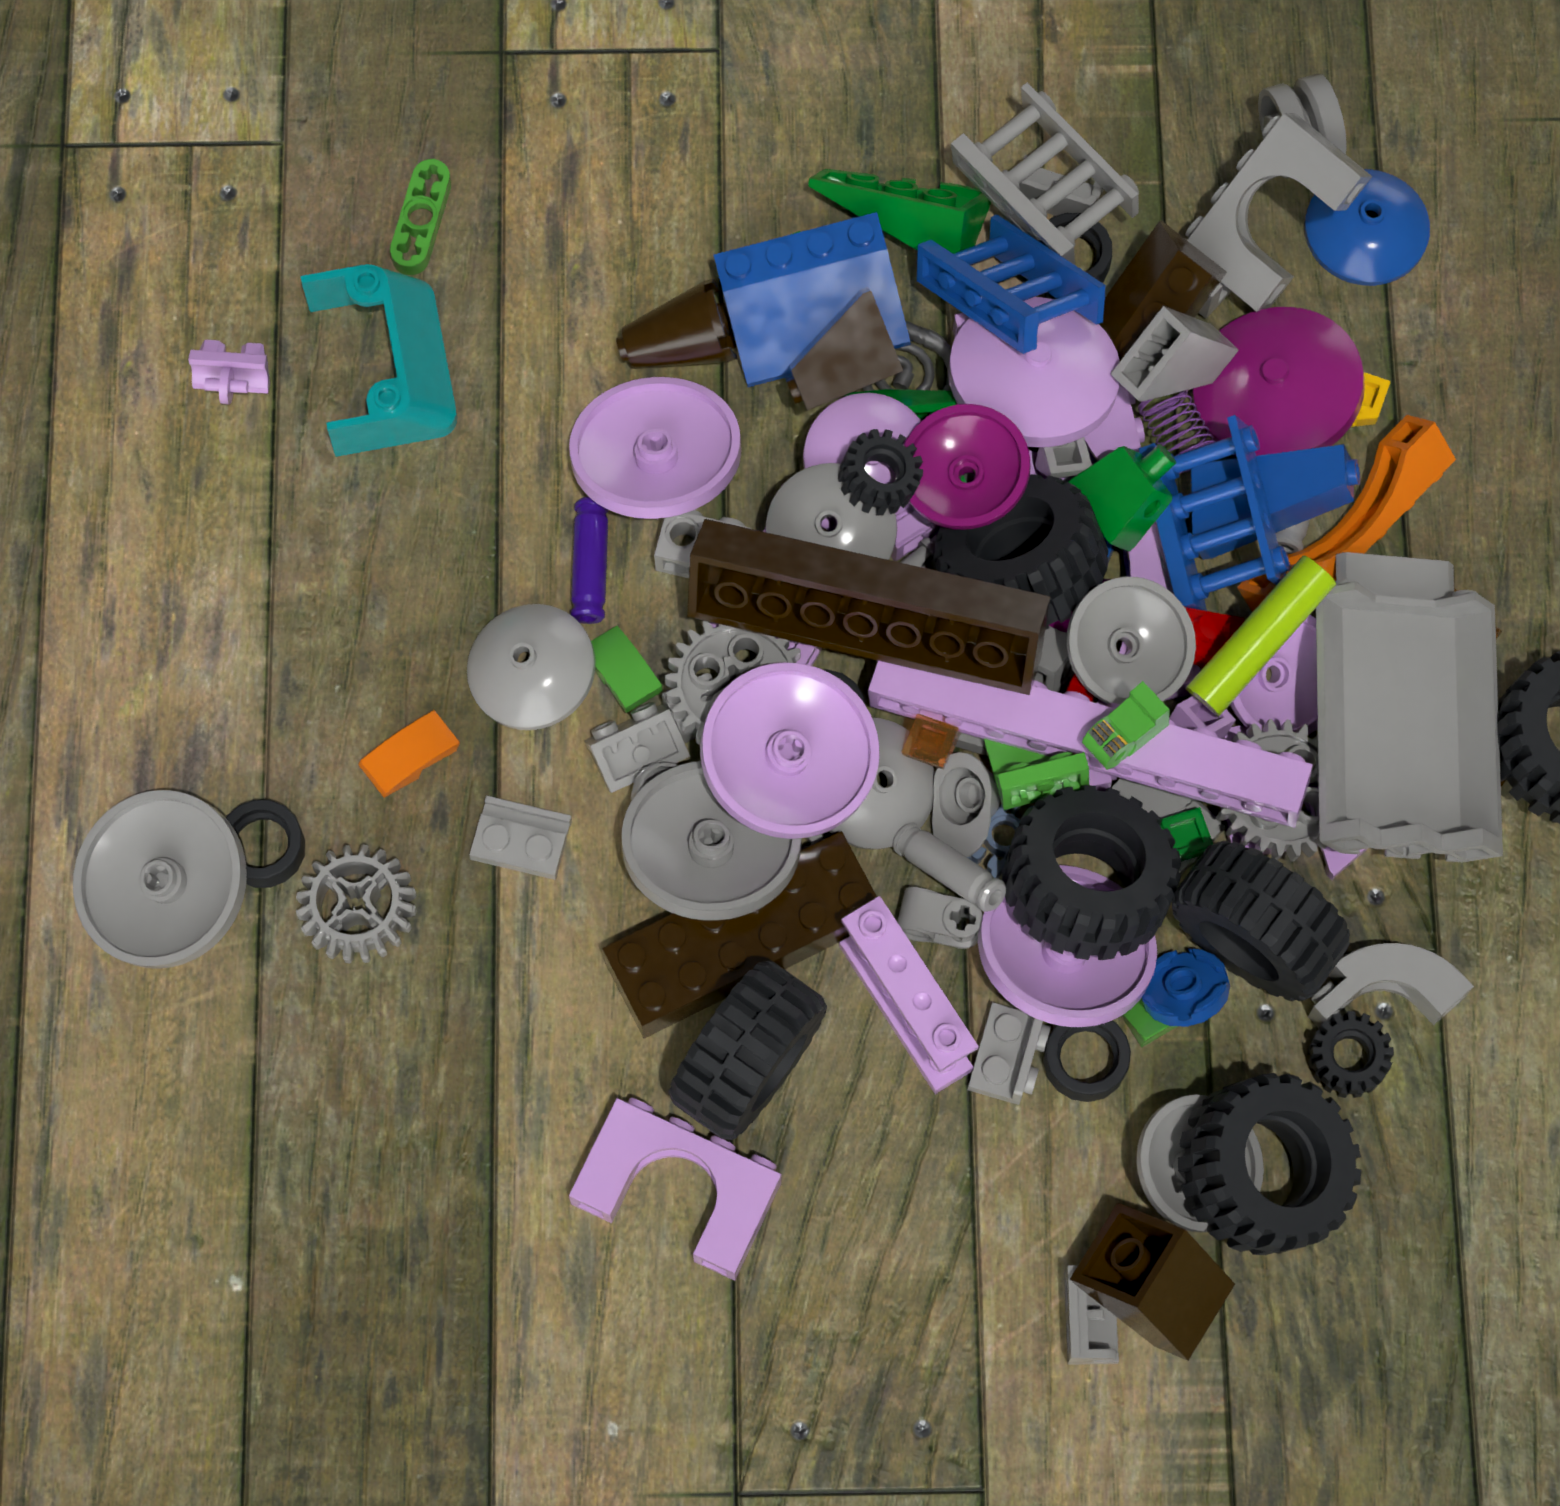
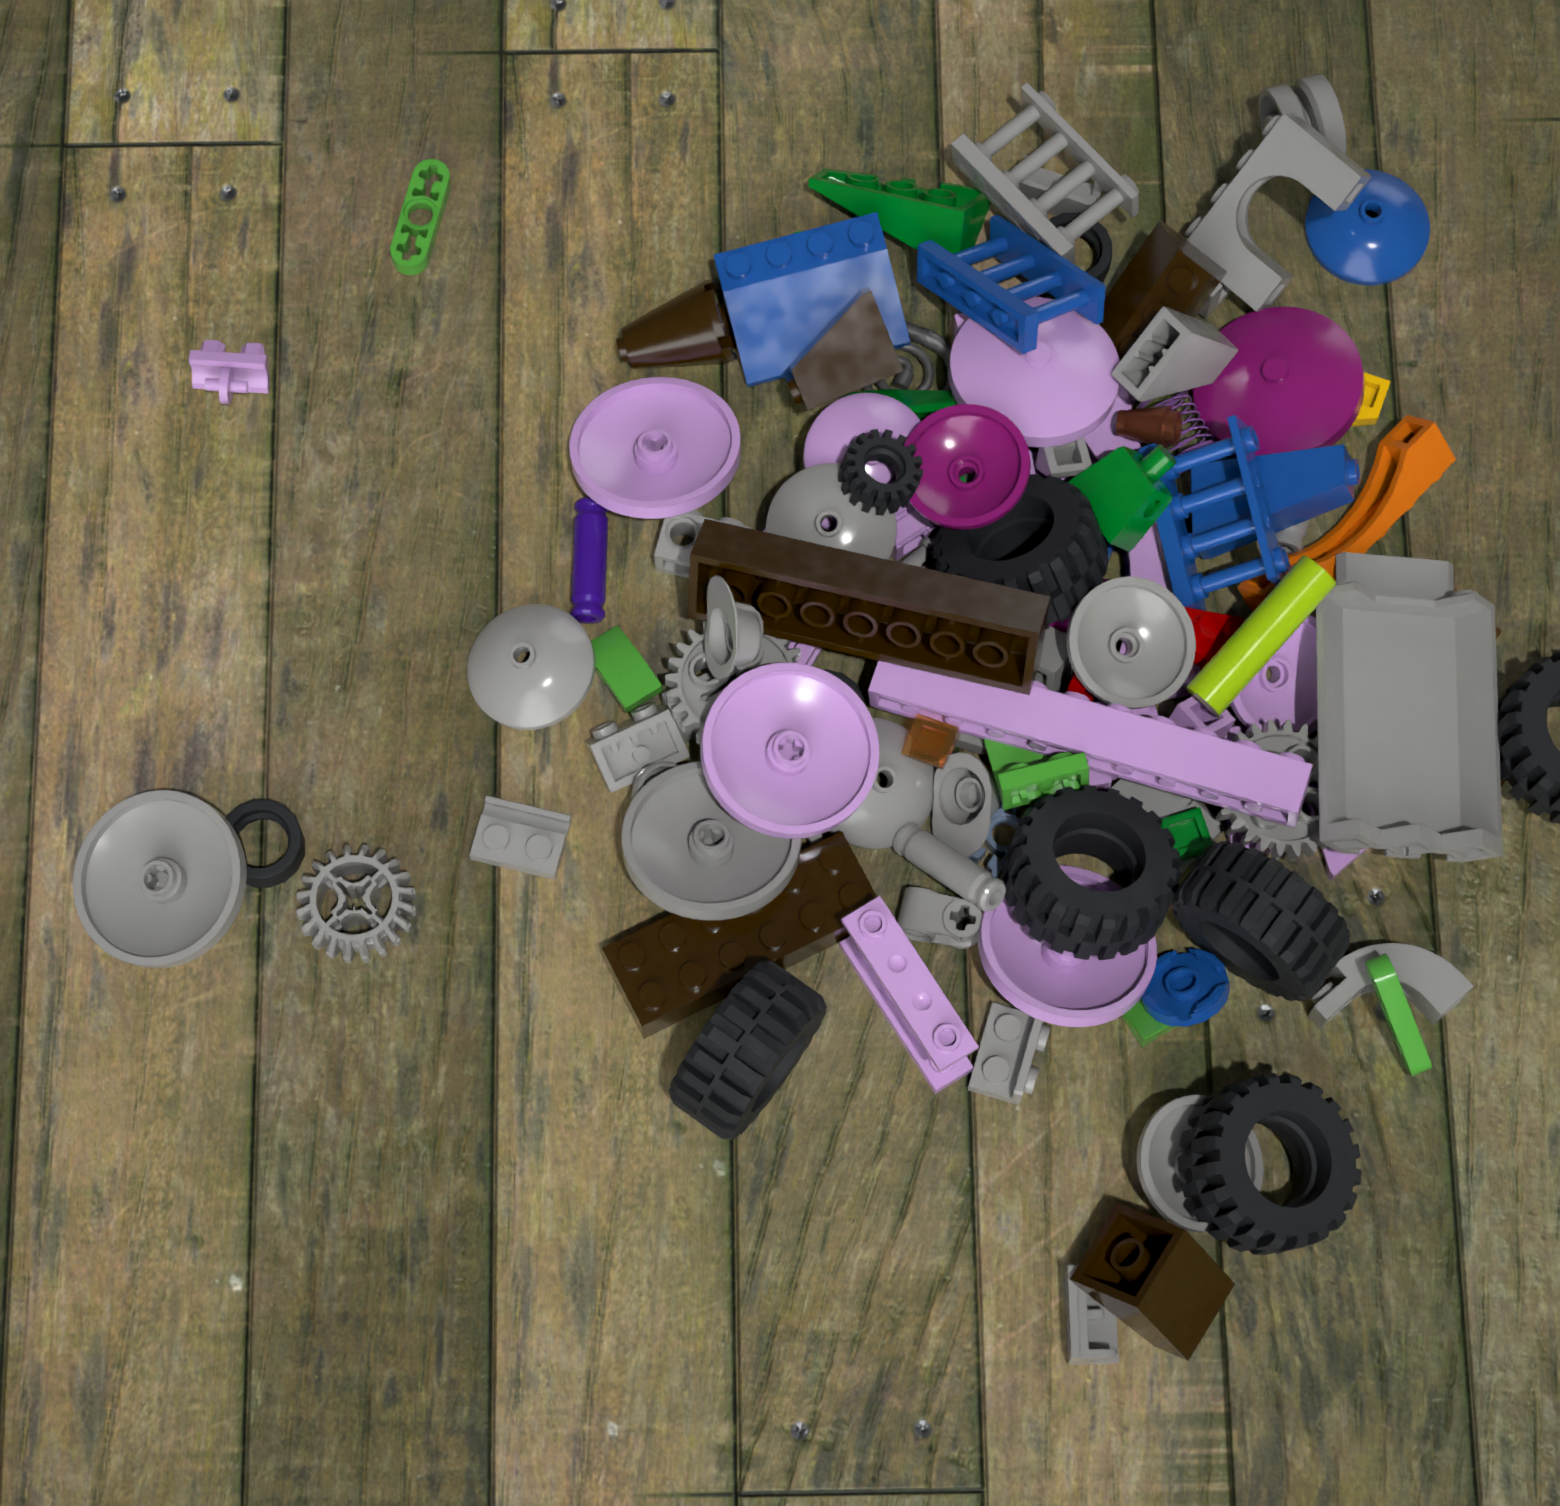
(408, 752): orange slope -> none
(421, 397): teal windscreen -> none
(637, 1138): lavender arch -> none
(732, 630): none -> light grey piece
(1081, 1090): black tyre -> none
(1127, 727): bright green leg -> none
(1150, 425): none -> copper cone
(1361, 1030): black tyre -> none
(1398, 1014): none -> bright green beam

